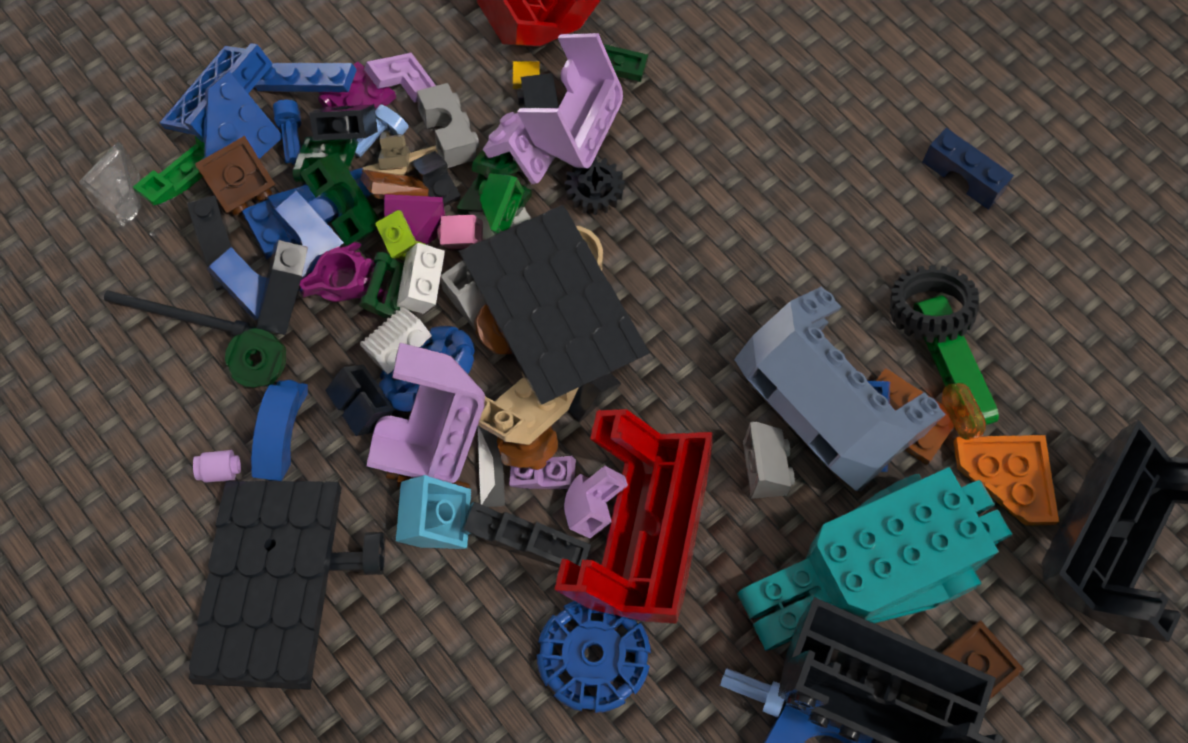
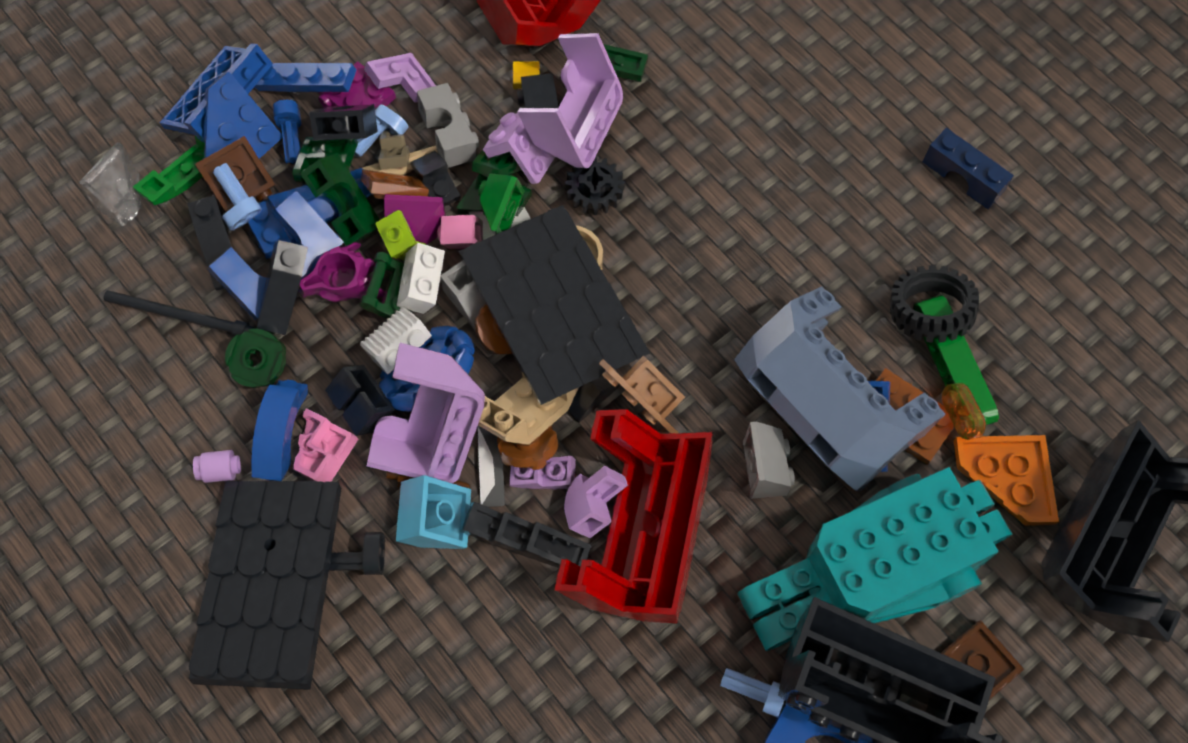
(244, 207): none -> light blue piece
(322, 448): none -> bright pink slope
(588, 673): blue plate -> none
(648, 387): none -> medium nougat bracket

